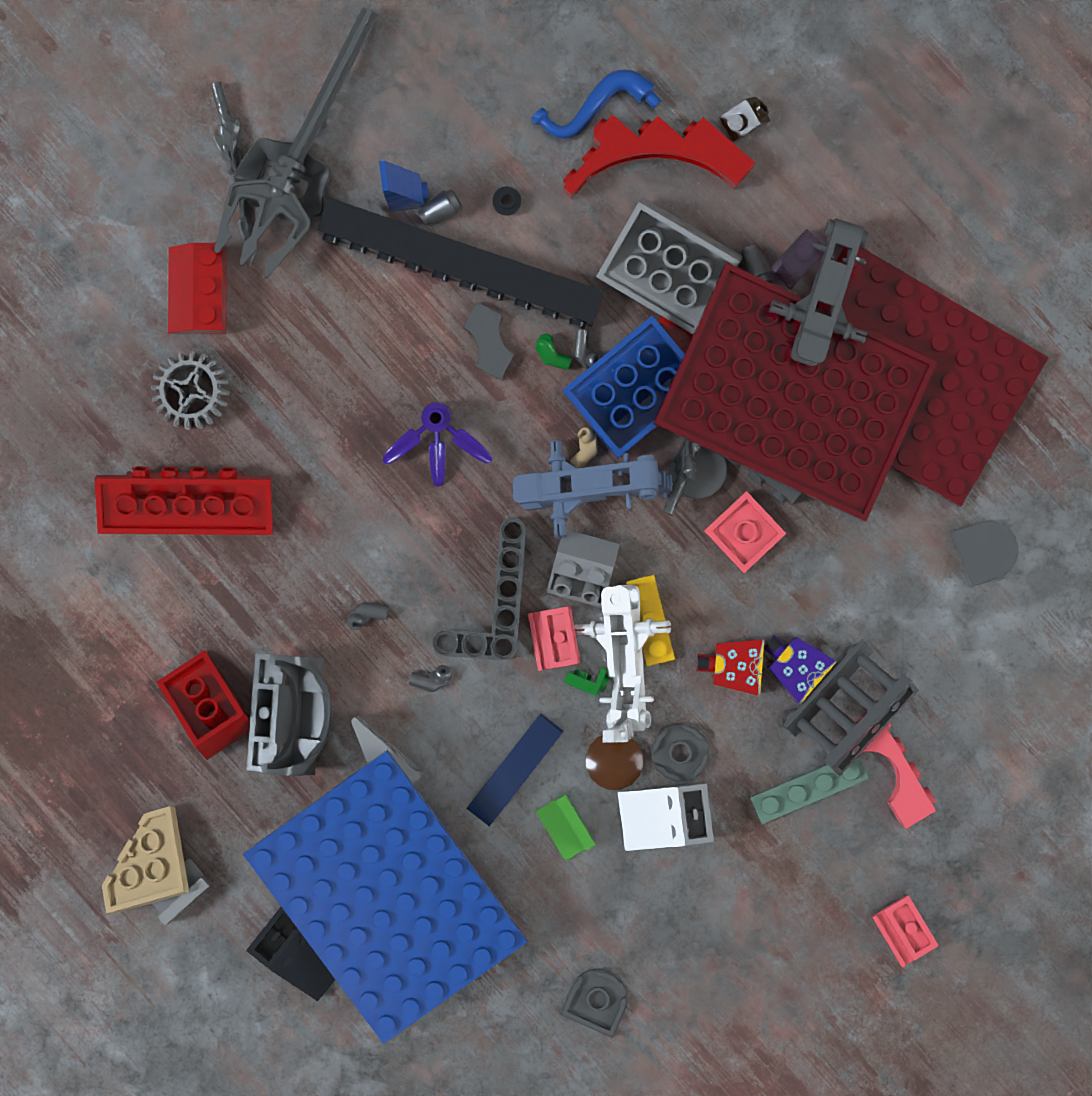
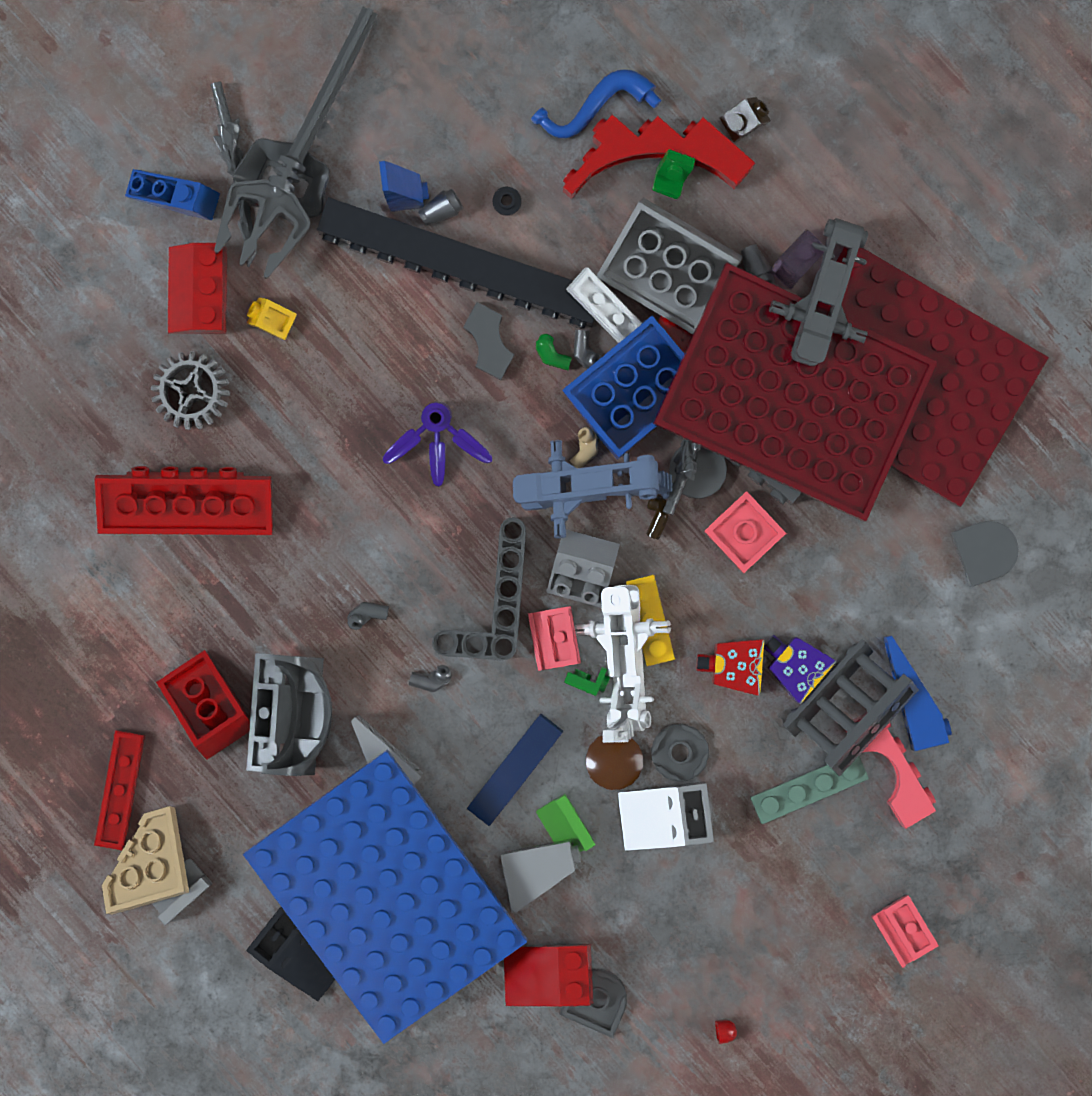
(119, 790): none -> red tile
(173, 194): none -> blue slope
(270, 317): none -> yellow bracket
(537, 869): none -> light grey slope
(549, 976): none -> red slope
(603, 305): none -> white tile
(660, 518): none -> dark brown arm
(672, 173): none -> green bracket
(725, 1031): none -> red hinge
(920, 715): none -> blue slope

